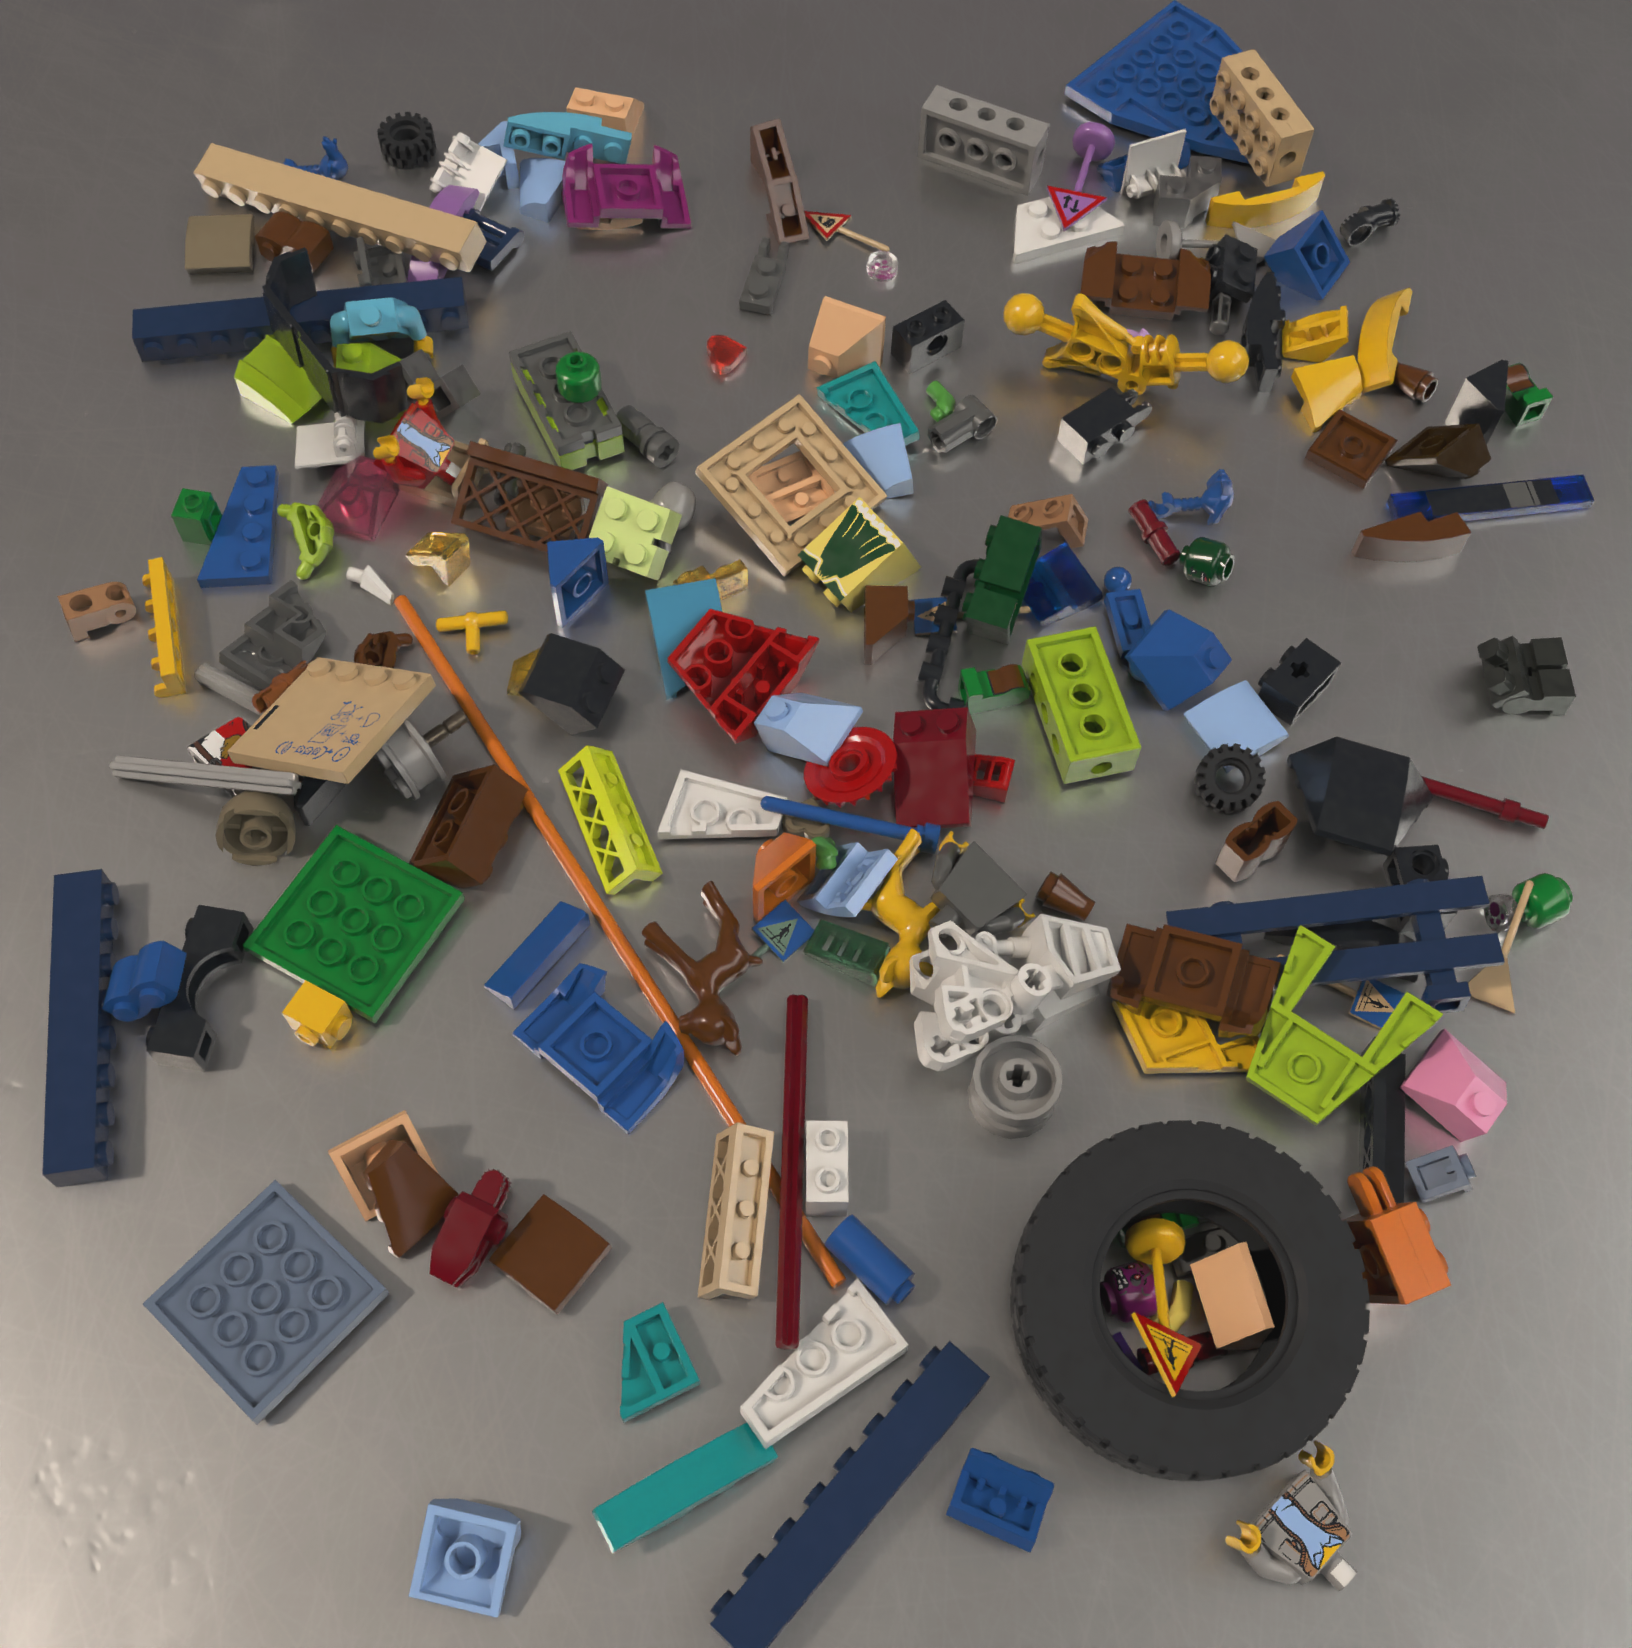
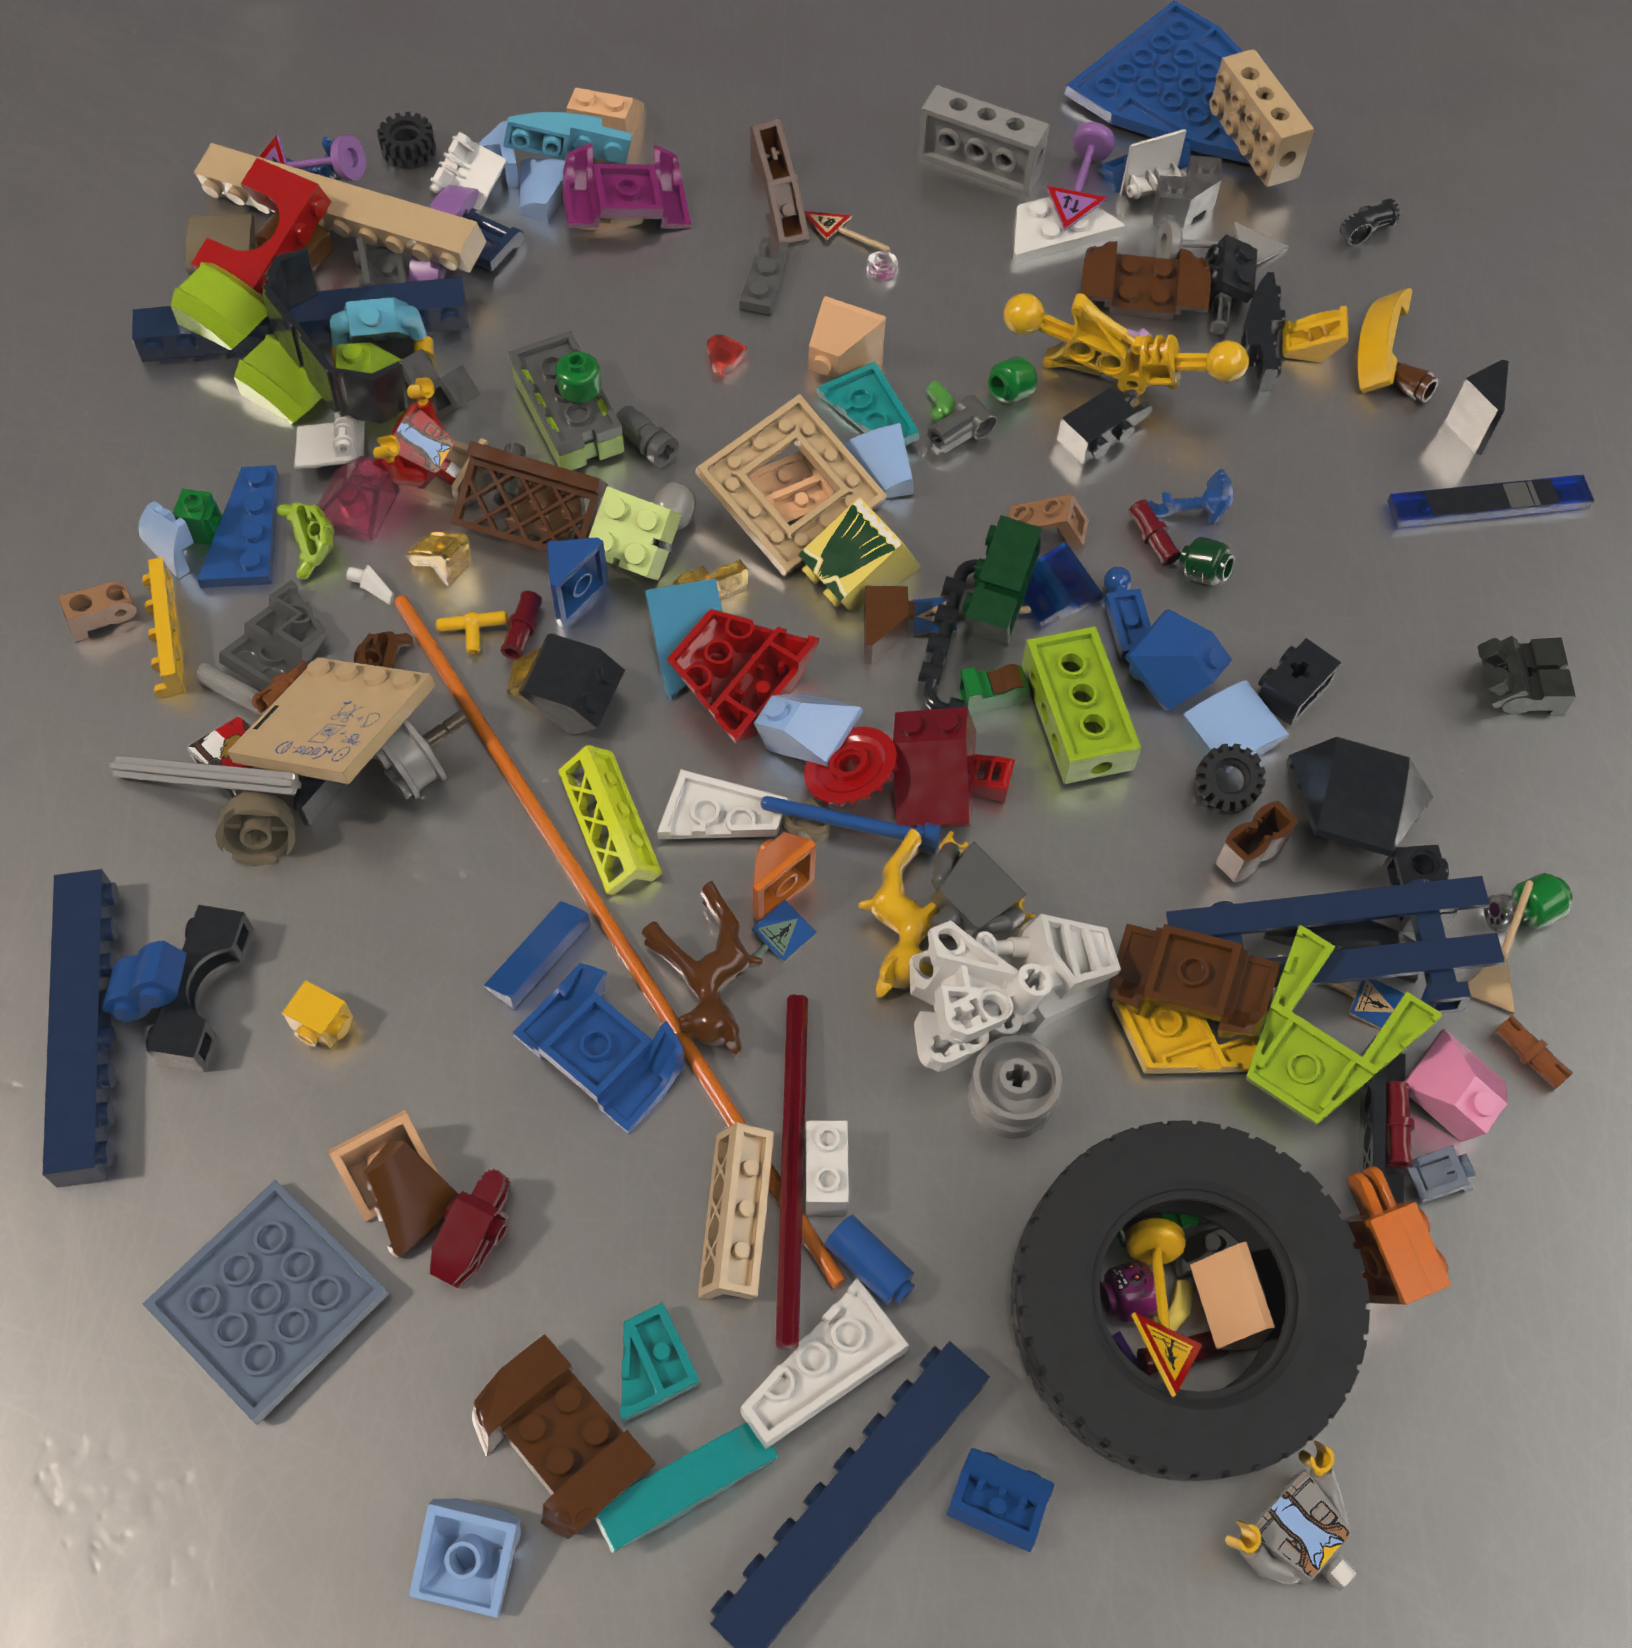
(166, 537): none -> light blue slope
(217, 306): none -> lime slope
(300, 209): none -> red arch
(345, 156): none -> medium lavender piece
(355, 922): green plate -> none
(469, 826): reddish brown slope -> none
(521, 625): none -> dark red pin
(550, 1254): reddish brown slope -> none
(559, 1436): none -> reddish brown piece
(825, 852): bright green arm -> none
(849, 885): light blue slope -> none
(860, 969): clear green slope -> none
(927, 336): black brick -> none
(1012, 380): none -> green head
(1062, 895): reddish brown cone -> none
(1266, 208): yellow slope -> none
(1308, 257): blue slope -> none
(1327, 388): yellow slope -> none
(1351, 449): reddish brown tile -> none
(1398, 1125): none -> dark red pin
(1413, 539): reddish brown slope -> none
(1444, 452): dark brown slope -> none
(1507, 810): dark red bar -> none
(1524, 396): green leg -> none
(1533, 1052): none -> dark orange pin

